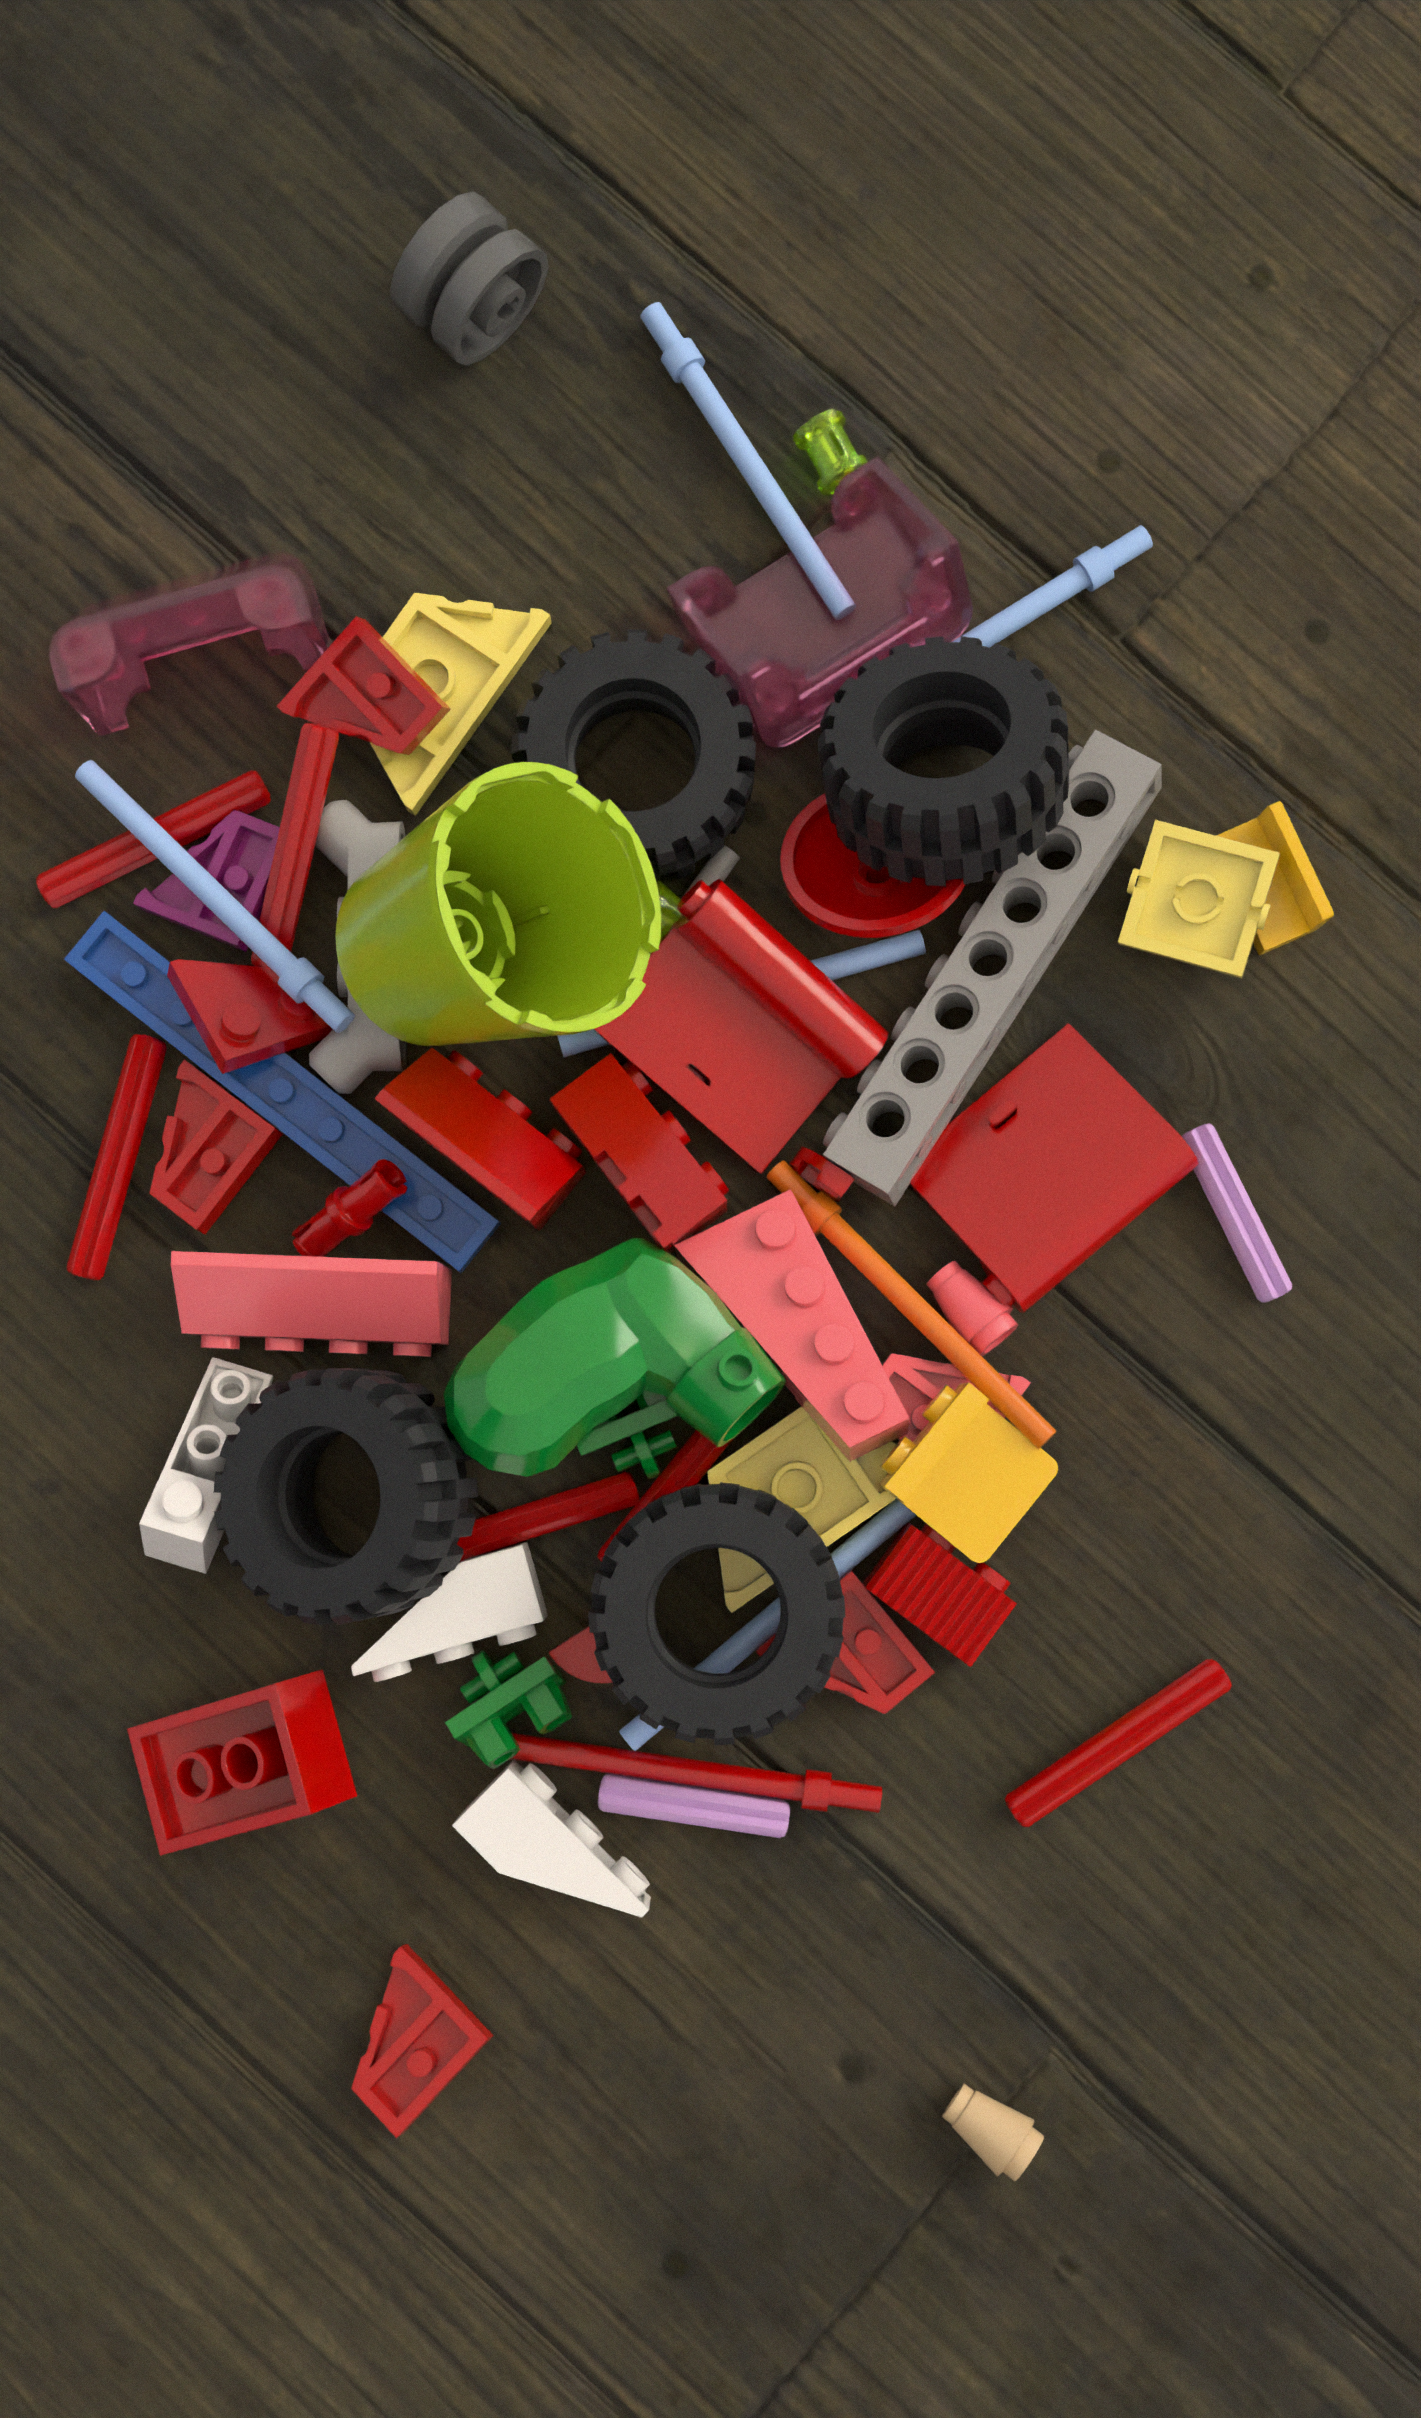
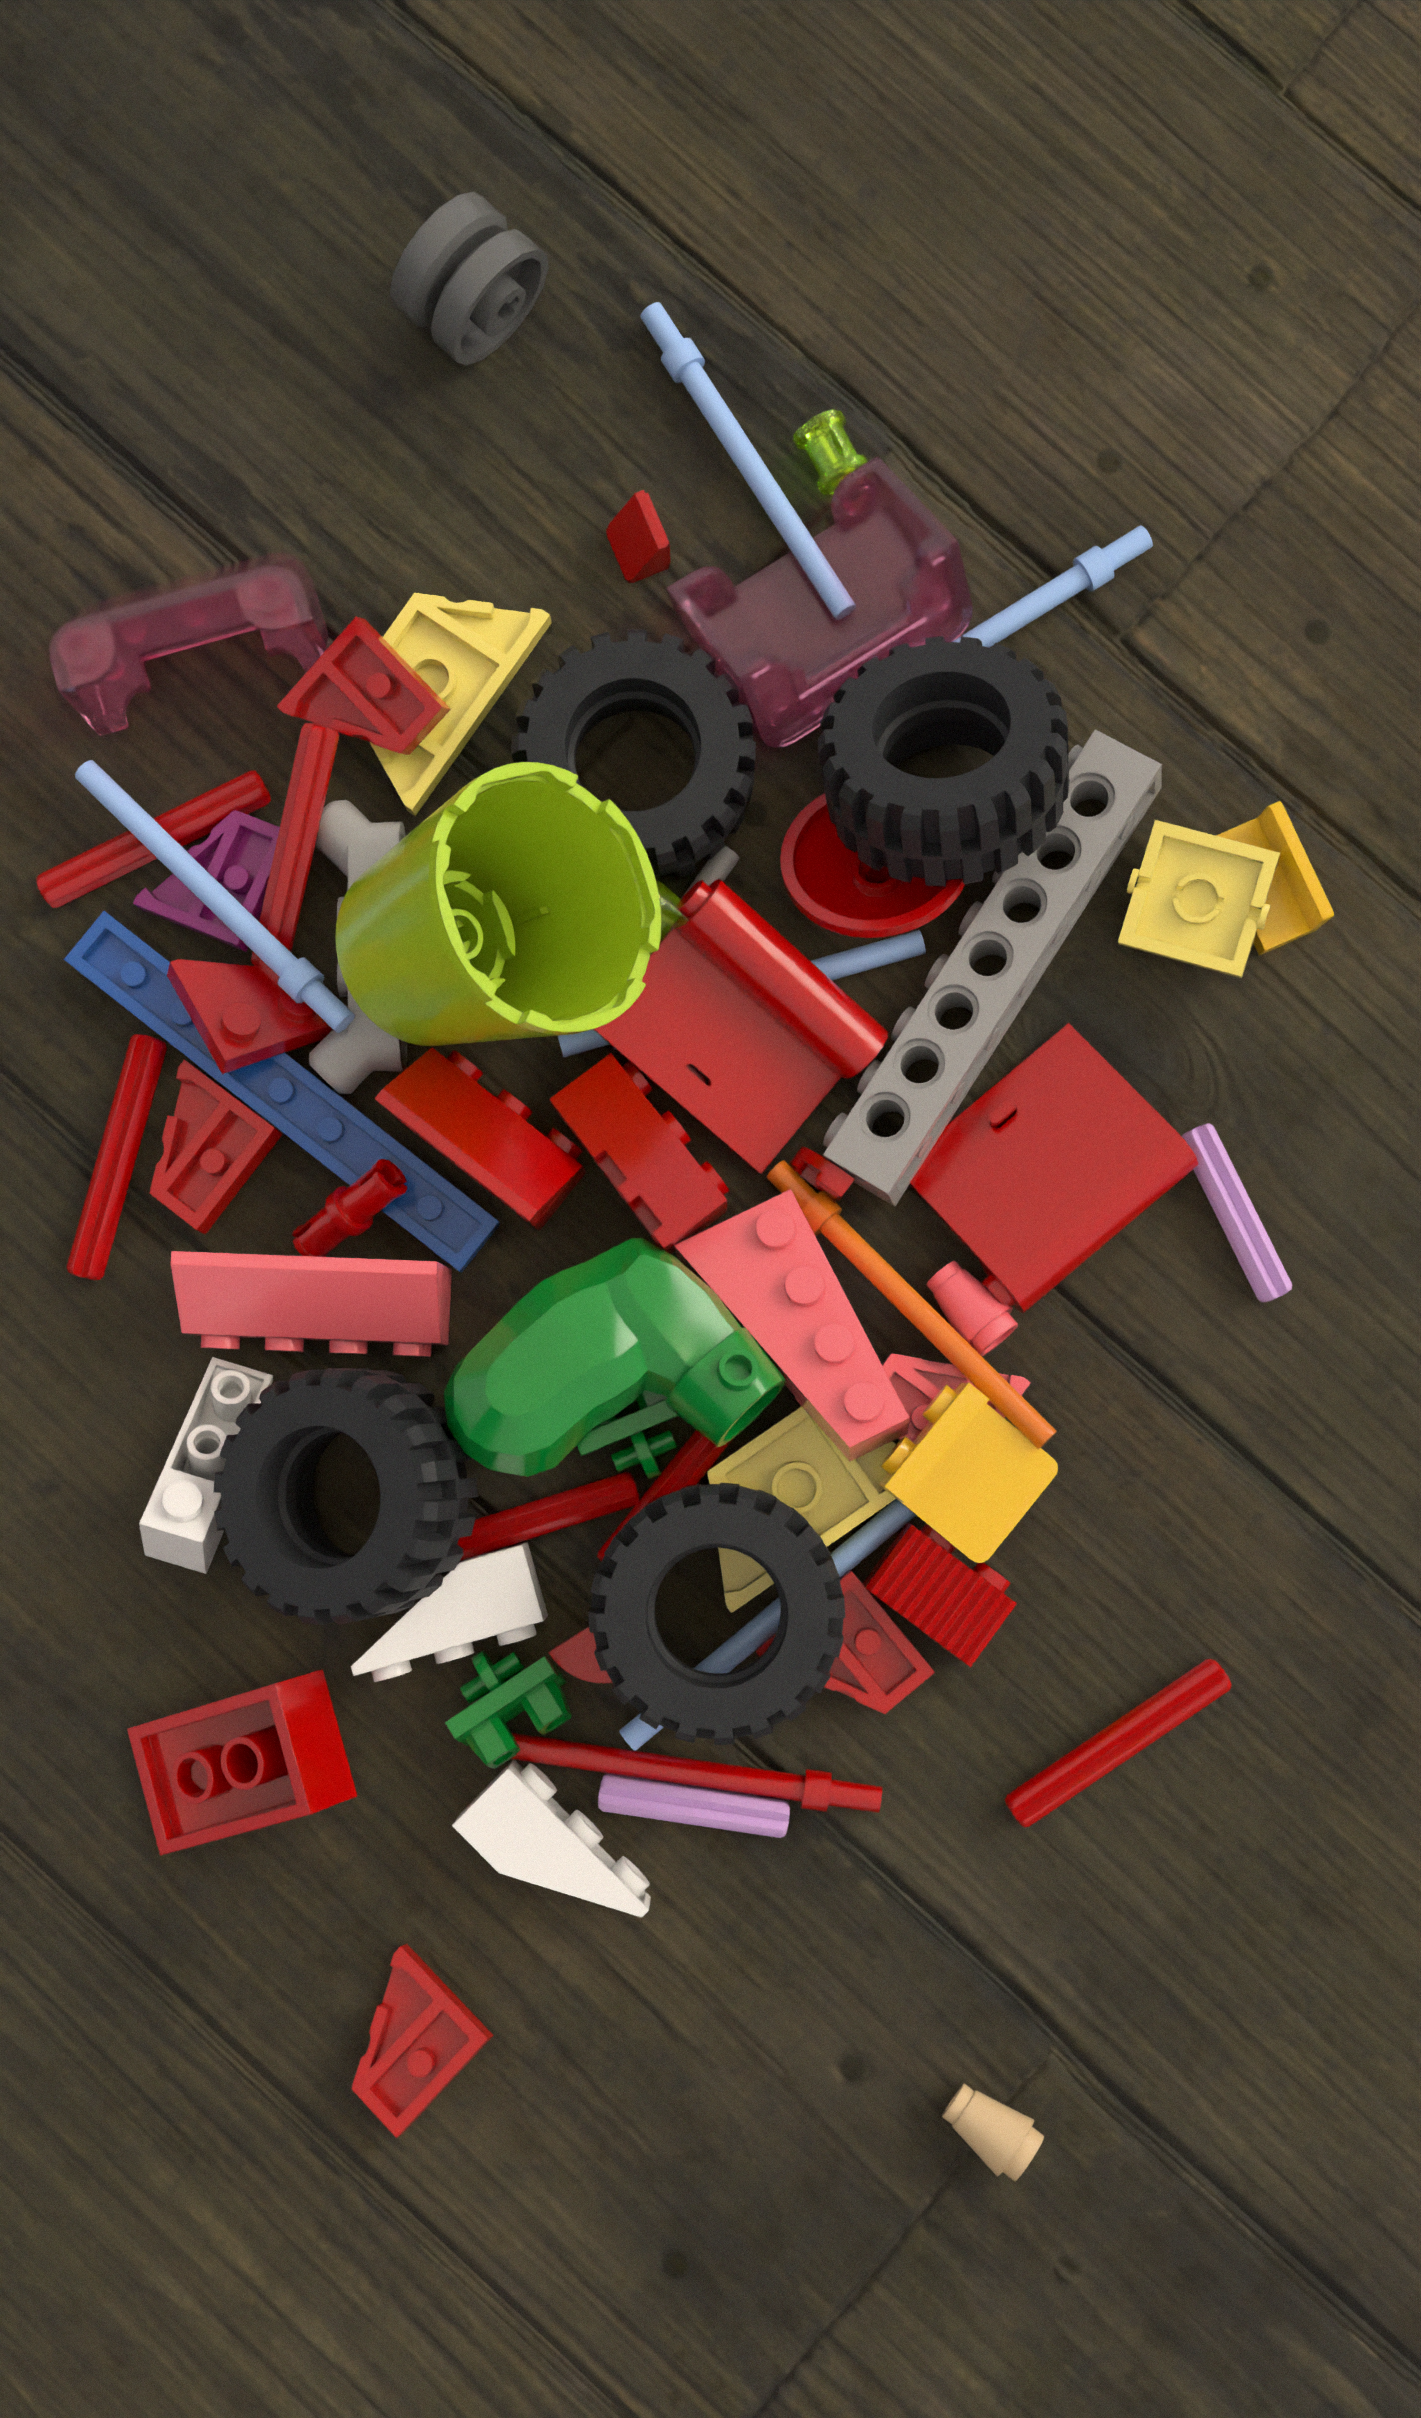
(639, 539): none -> red slope

